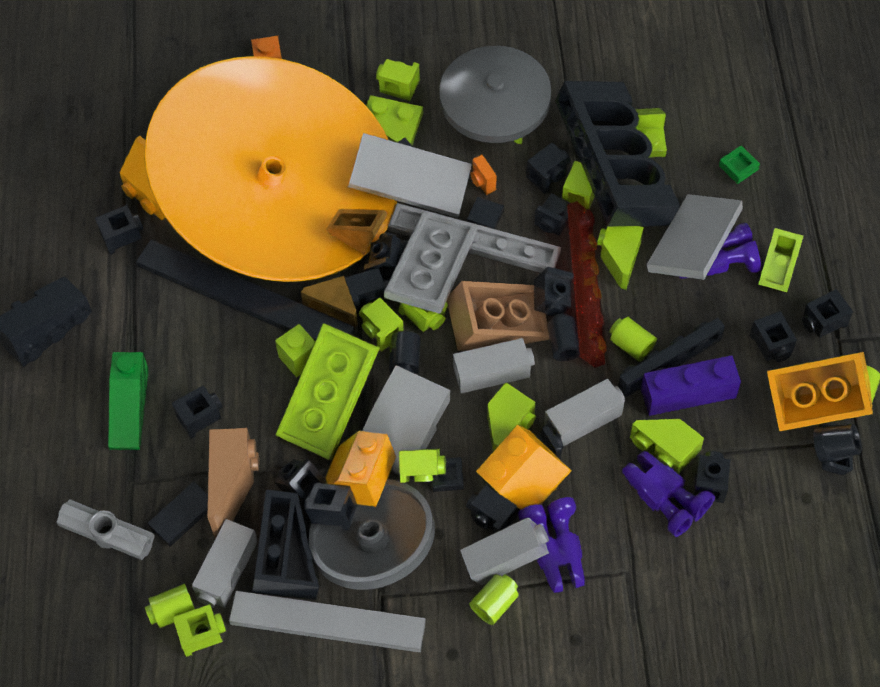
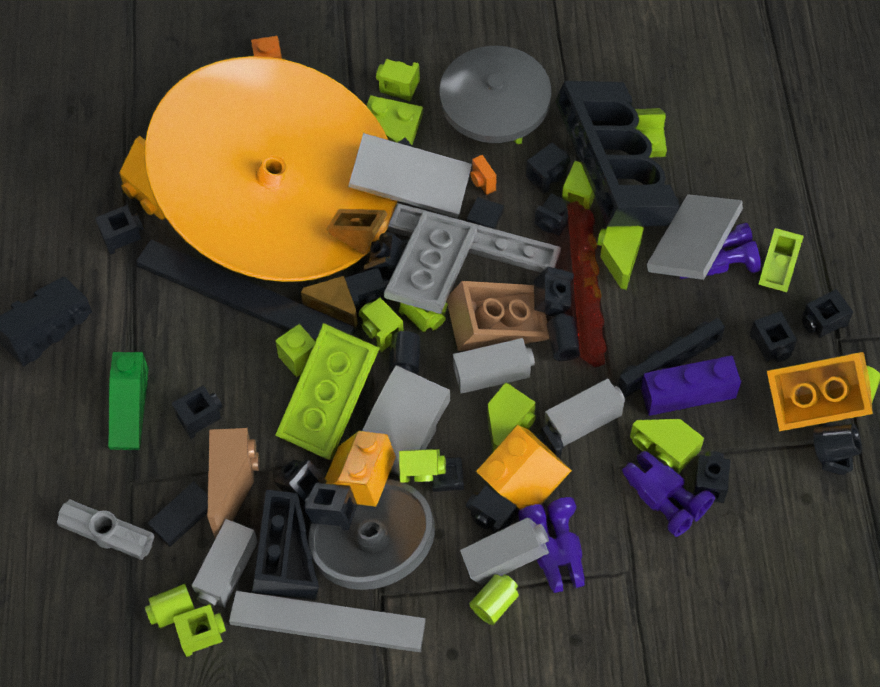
(632, 338): lime brick -> none
(739, 164): green plate -> none

